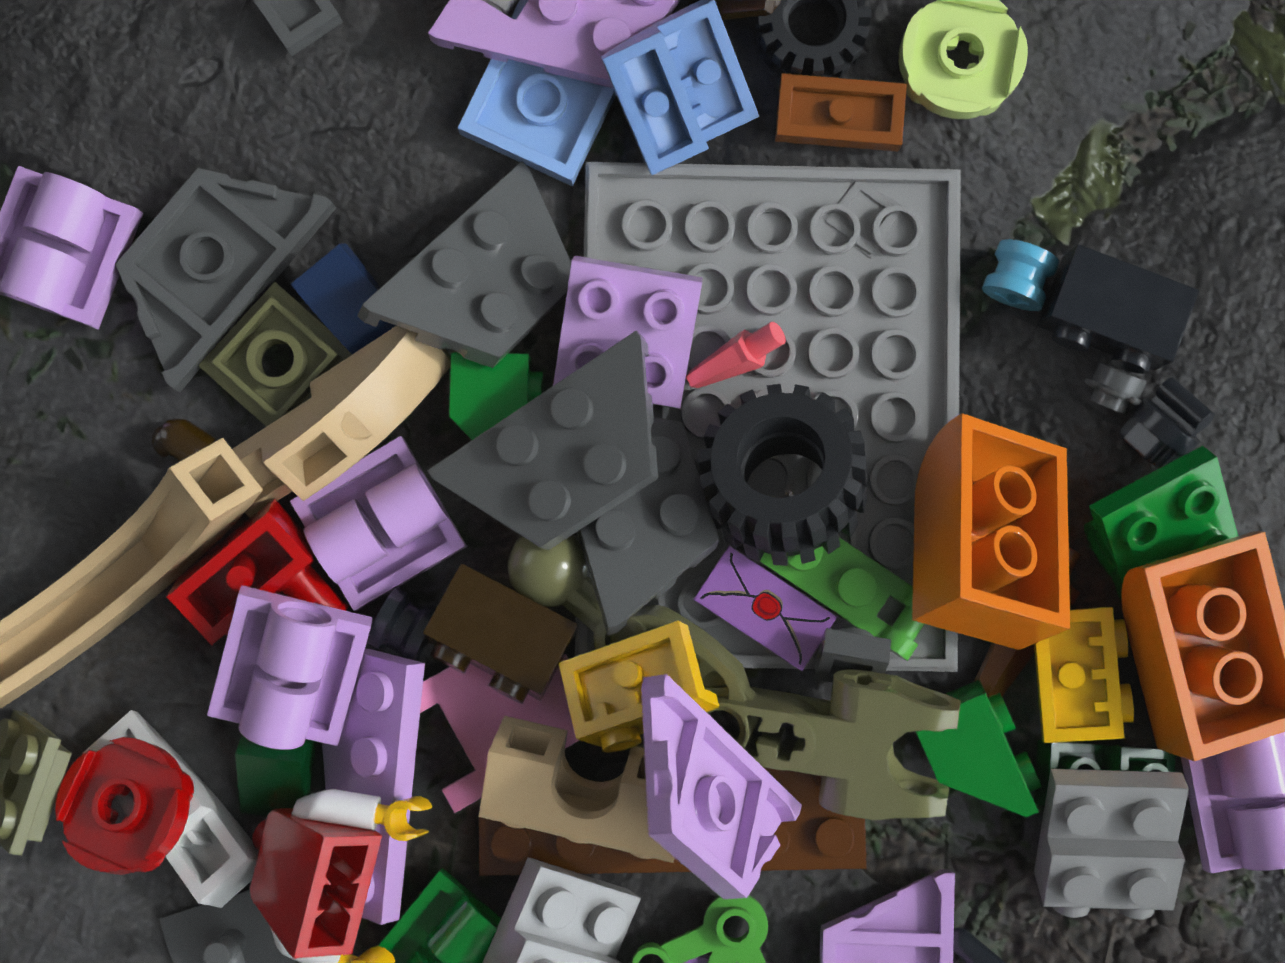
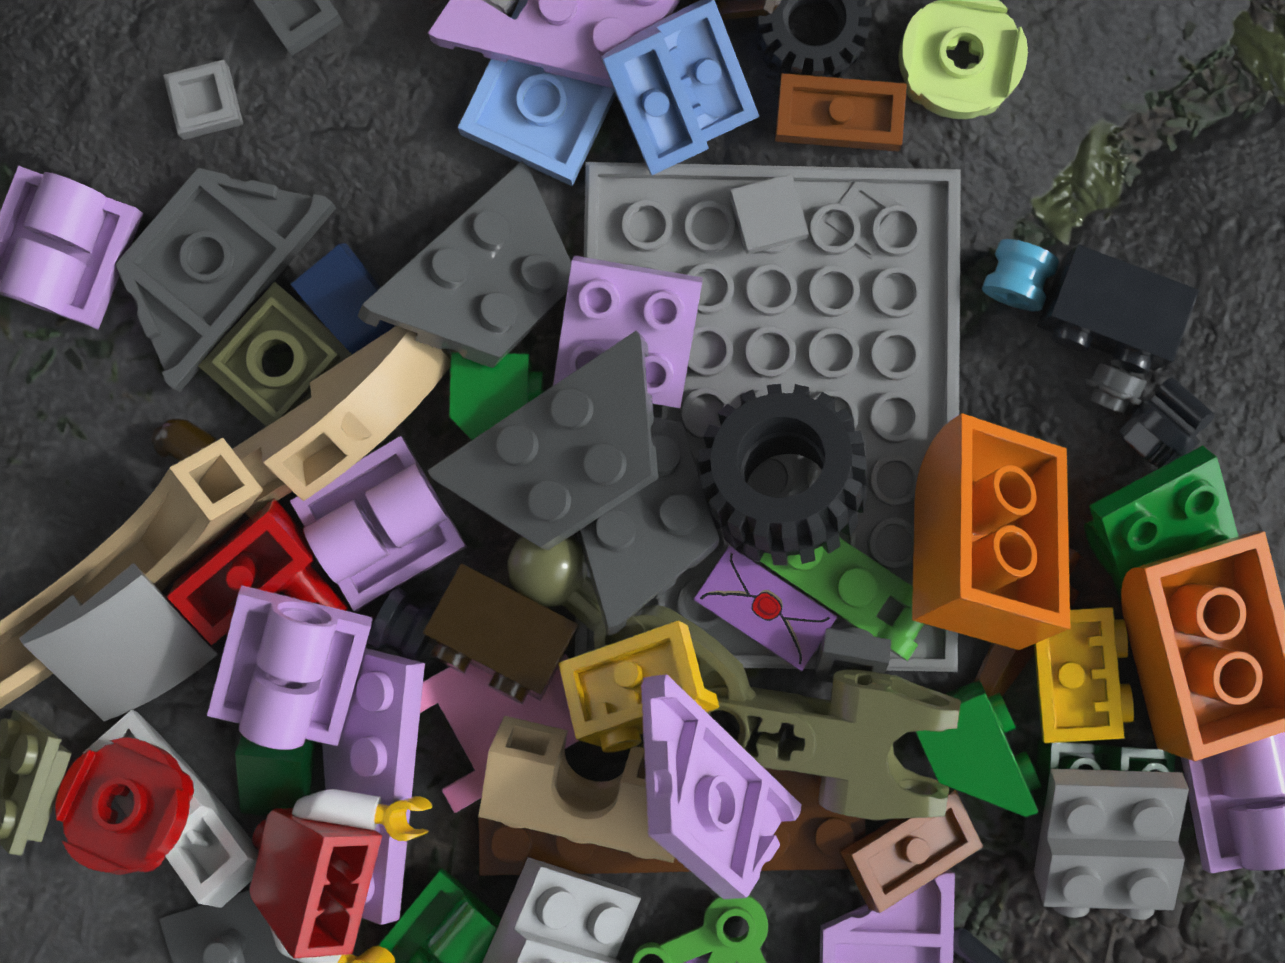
(119, 645): none -> light grey slope
(203, 99): none -> light grey tile
(737, 356): coral bar -> none
(769, 213): none -> light grey tile
(910, 854): none -> plate

